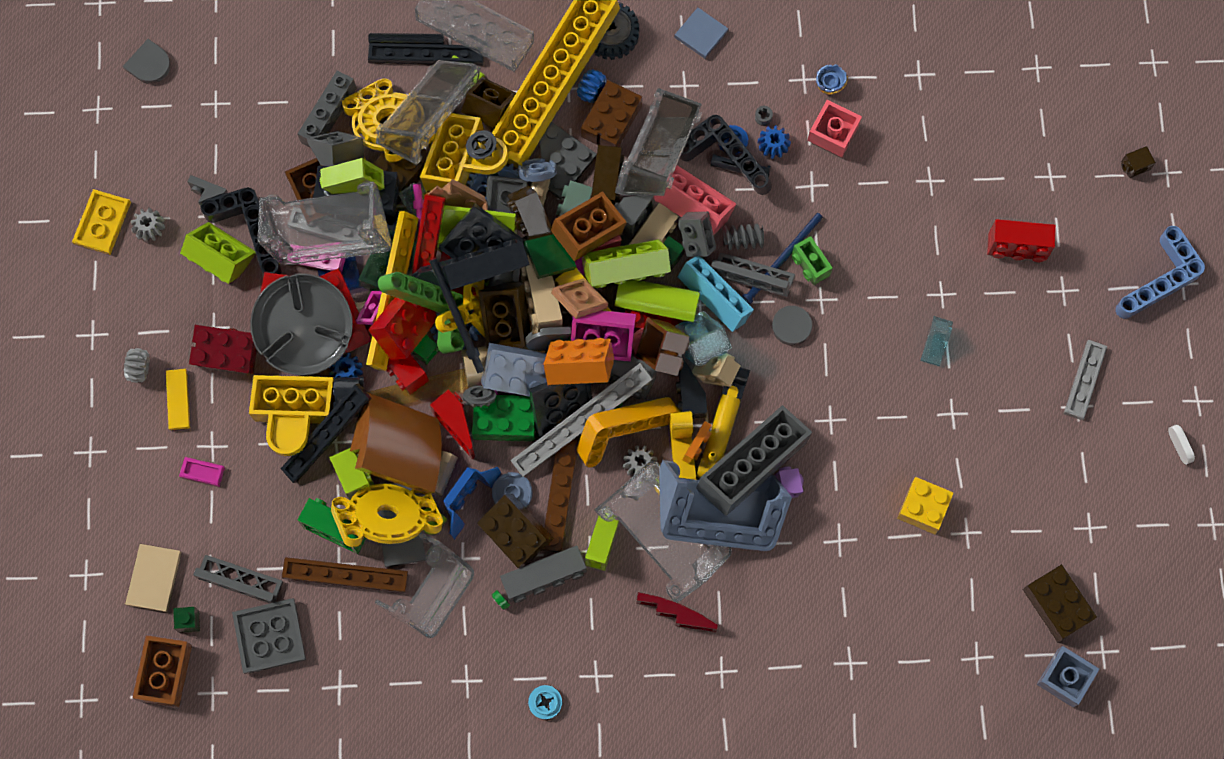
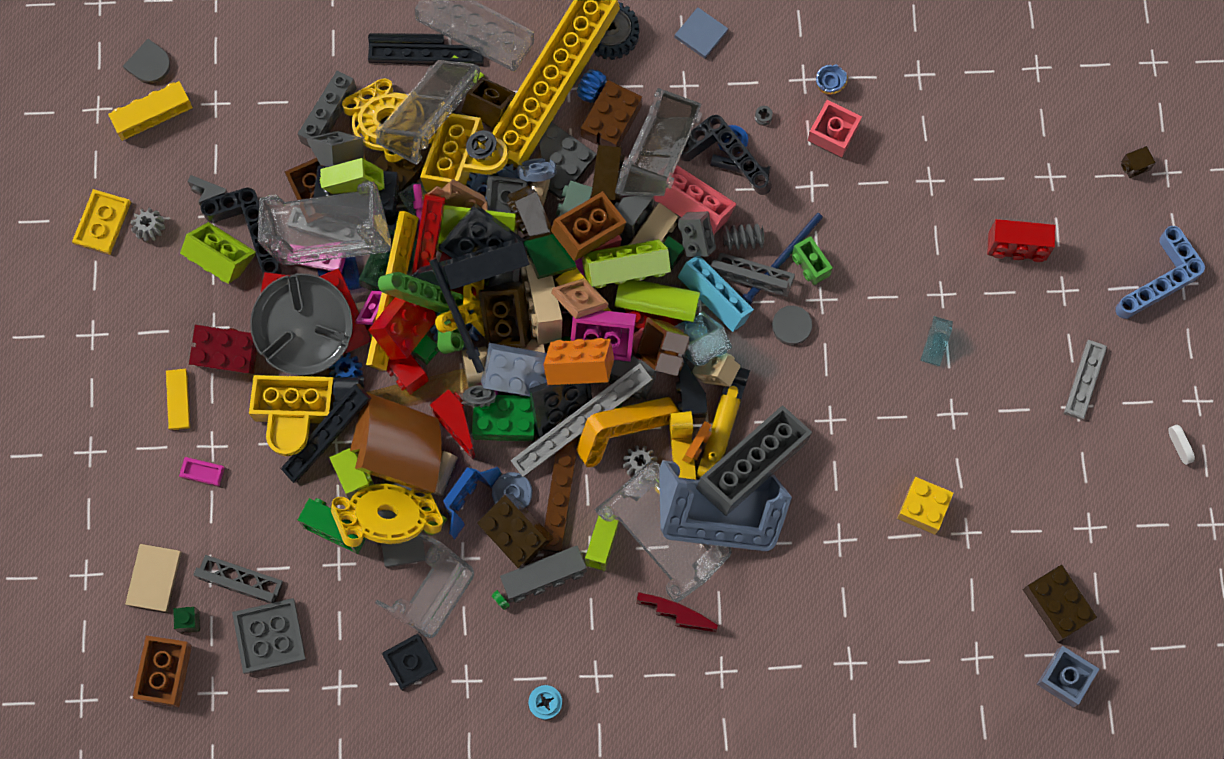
(136, 365): light grey gear -> none
(150, 110): none -> yellow brick
(345, 574): reddish brown plate -> none
(409, 661): none -> black tile
(541, 340): dark grey tile -> none
(774, 135): blue gear -> none
(791, 480): medium lavender brick -> none

